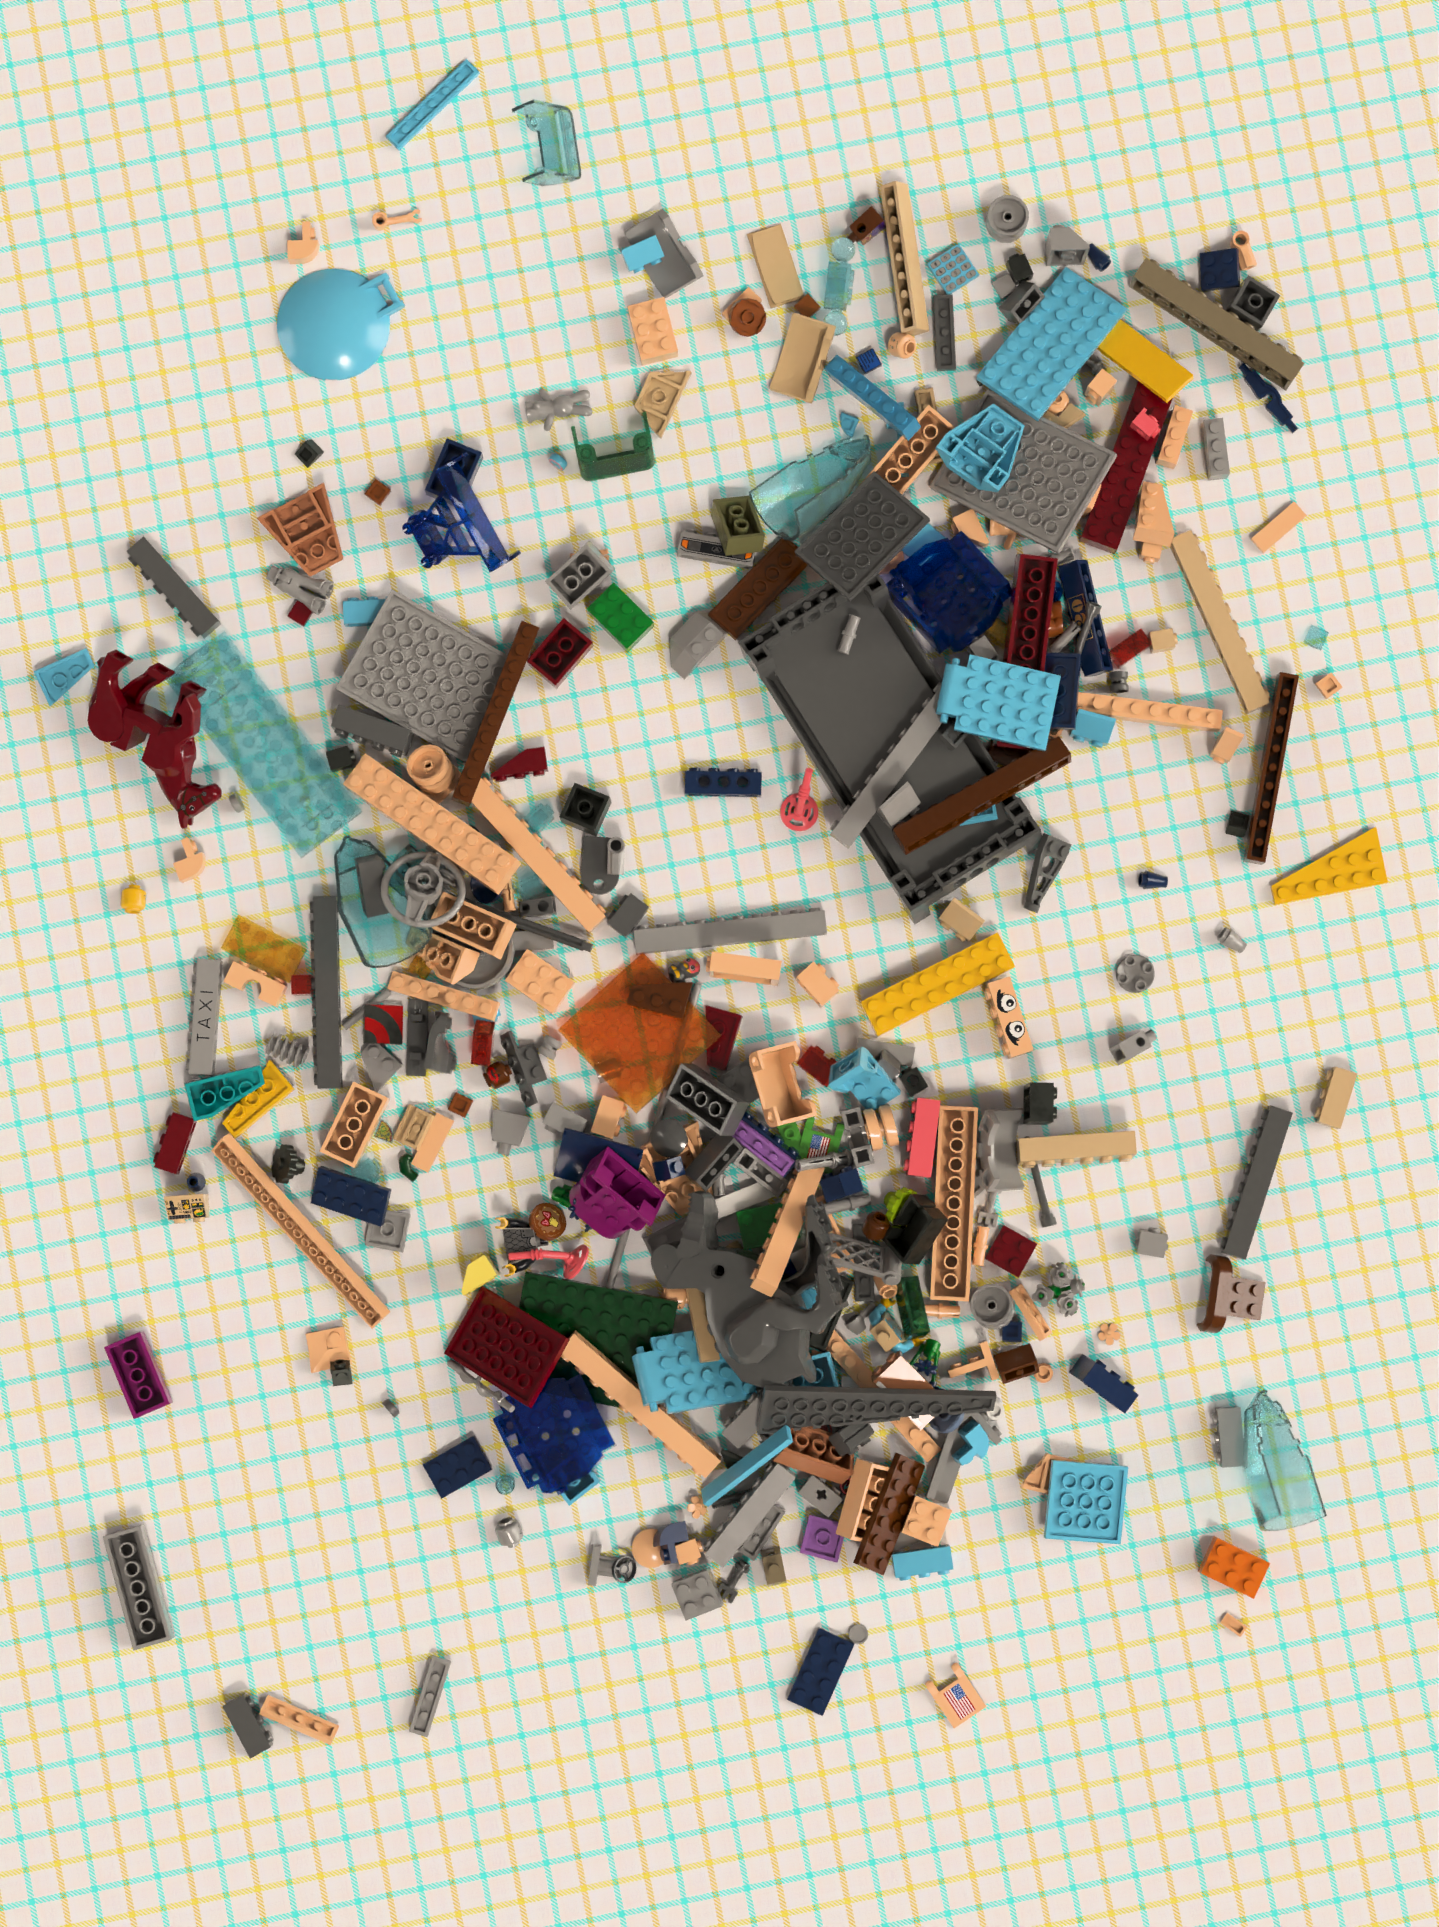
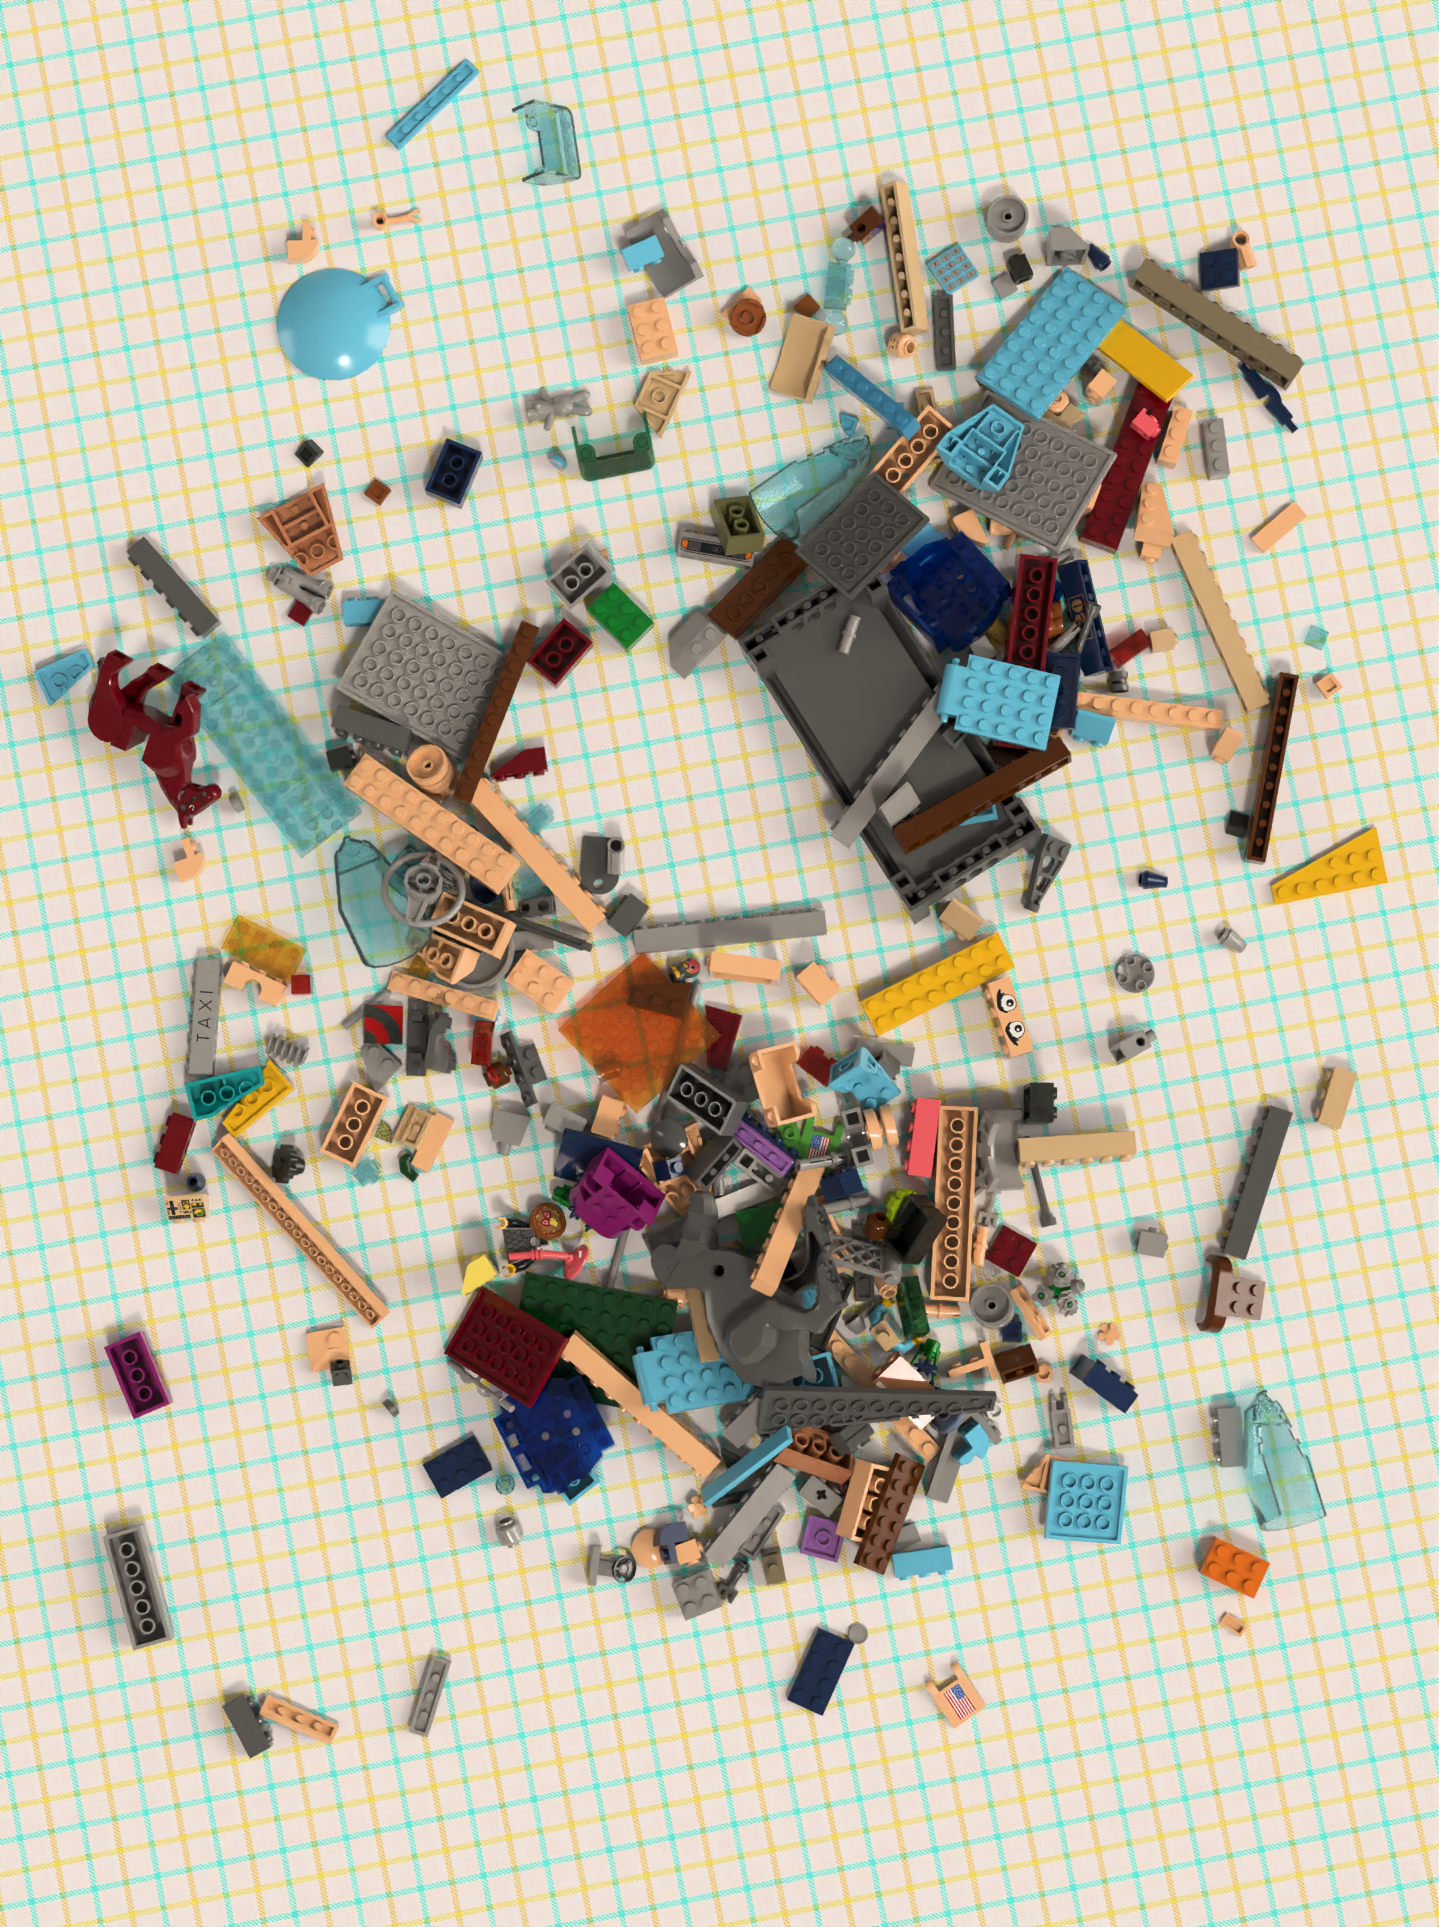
(133, 899): yellow head -> none
(327, 992): dark grey brick -> none
(350, 1196): dark blue plate -> none
(369, 876): dark grey brick -> none
(390, 1235): light grey plate -> none
(460, 1105): dark orange tile -> none
(472, 516): clear blue piece -> none
(549, 1047): light grey wheel -> none
(585, 809): pearl dark grey brick -> none
(752, 789): dark blue brick -> none
(775, 266): tan piece -> none
(800, 806): coral dish -> none
(868, 361): tile -> none
(913, 1090): pearl dark grey brick -> none
(926, 1521): light nougat brick -> none
(1021, 302): dark grey brick -> none
(1061, 1423): none -> light grey hinge
(1253, 302): dark grey brick -> none

